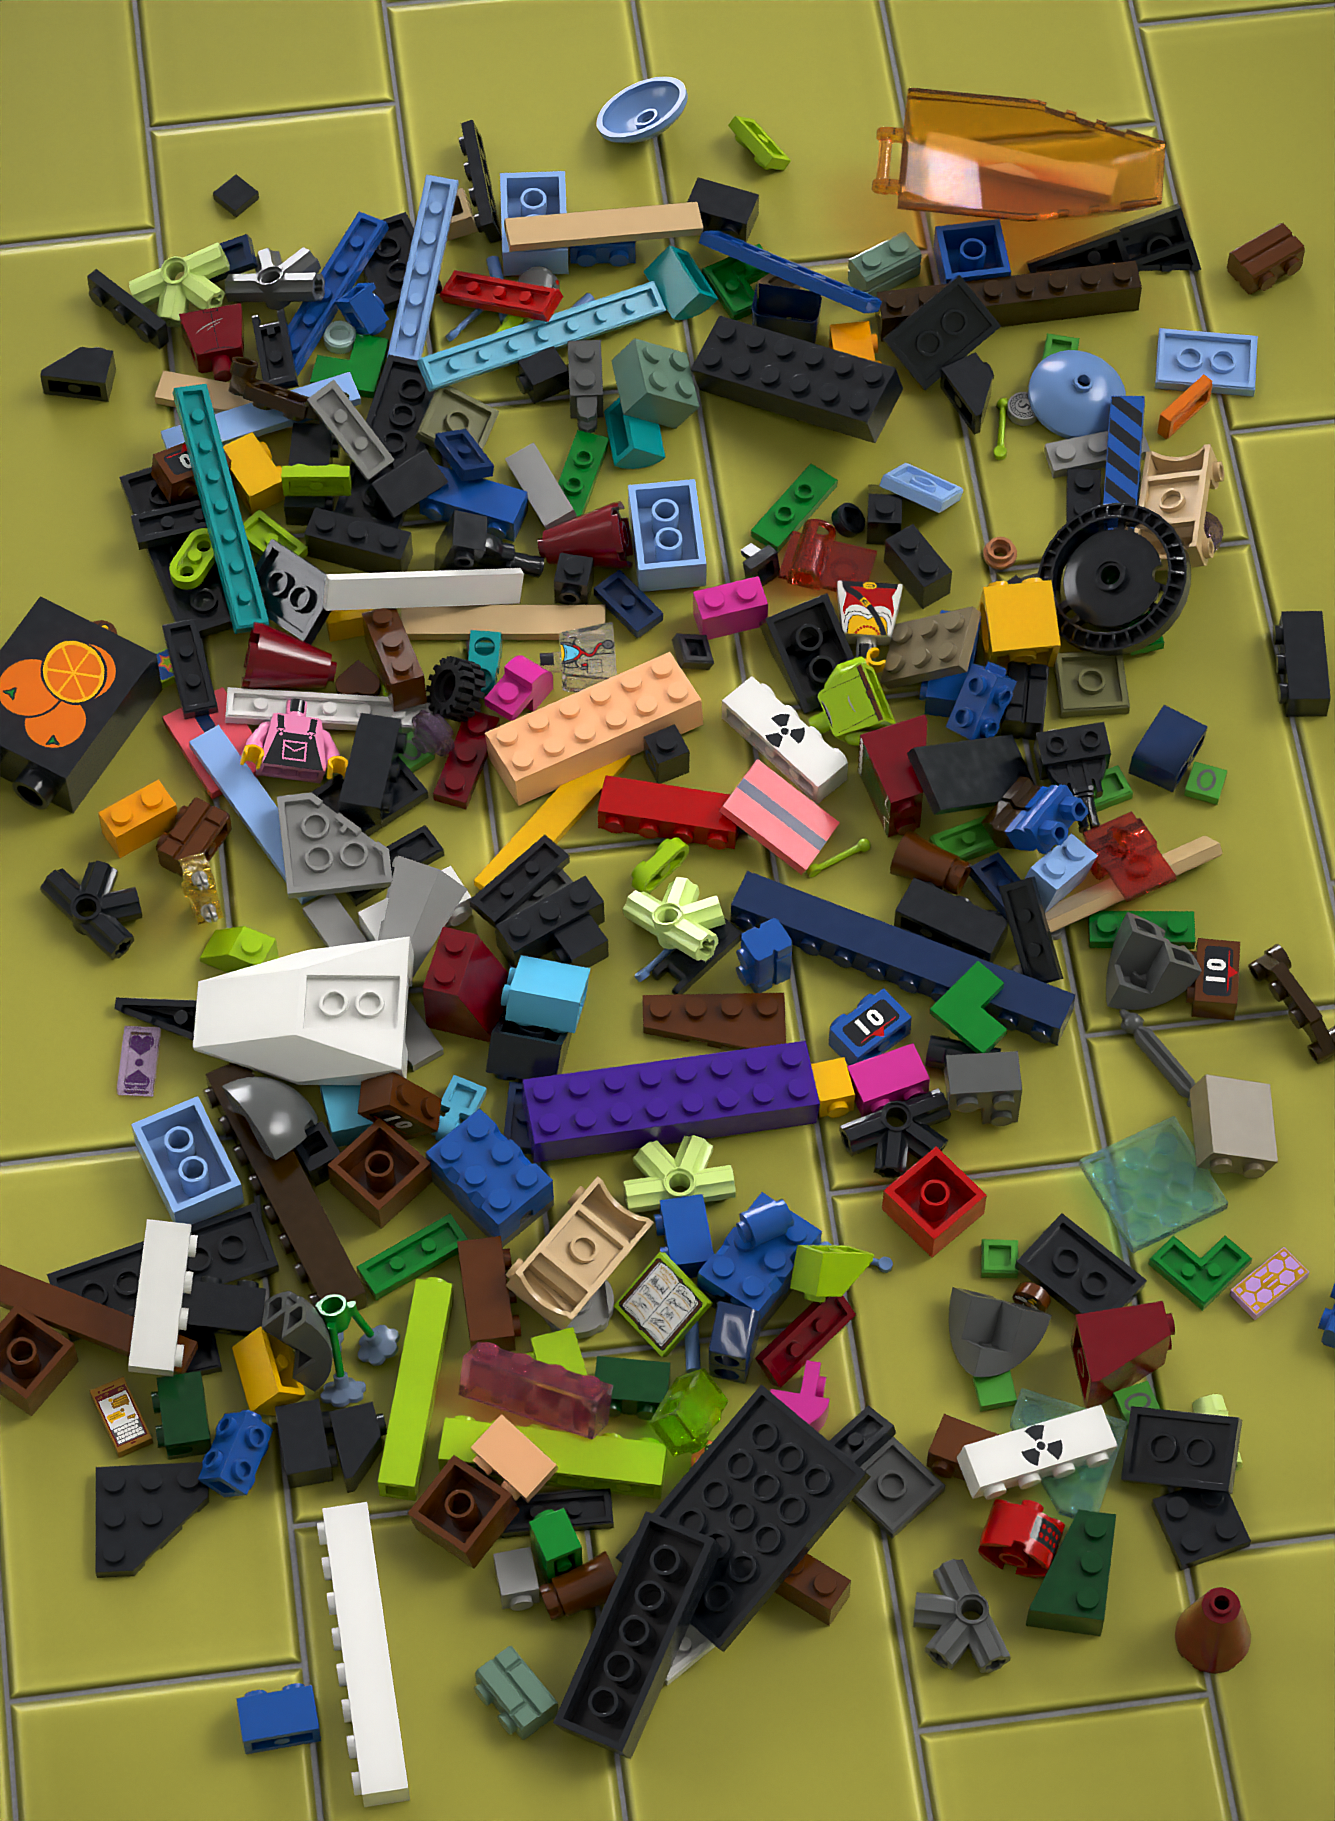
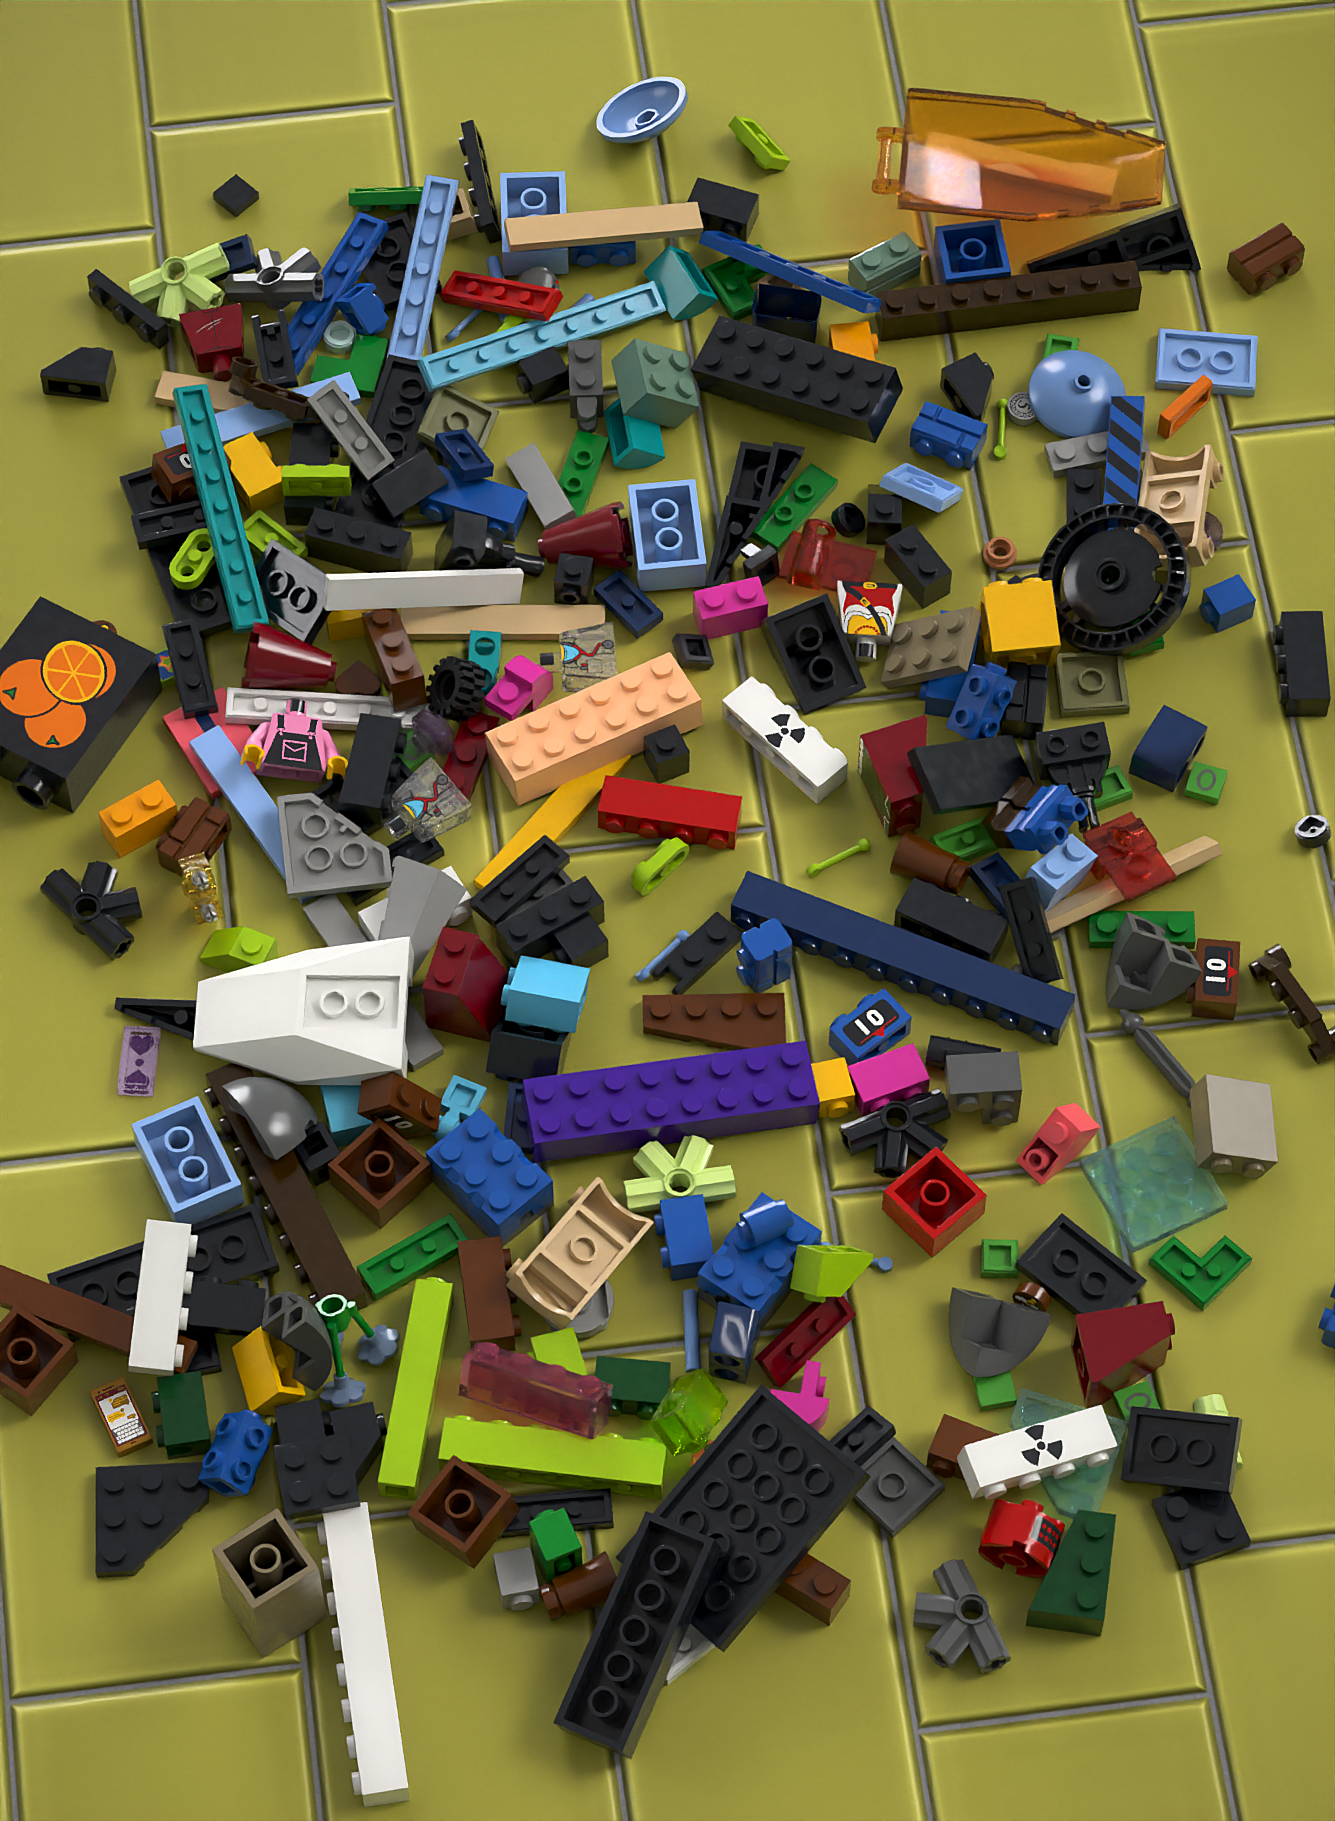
(270, 1582): none -> dark tan brick
(278, 1718): blue brick -> none
(316, 1476): none -> black plate
(395, 197): none -> green plate
(427, 804): none -> clear torso
(513, 1459): light nougat brick -> none
(515, 1693): sand green brick -> none
(663, 1304): tile -> none
(679, 919): yellowish green piece -> none
(754, 486): none -> black wedge
(779, 816): coral tile -> none
(853, 700): lime torso -> none
(941, 332): black plate -> none
(948, 435): none -> blue brick
(963, 1009): green tile -> none
(1058, 1142): none -> coral slope
(1213, 1632): dark red cone -> none
(1227, 603): none -> blue brick
(1269, 1283): lavender tile -> none
(1313, 831): none -> black tile

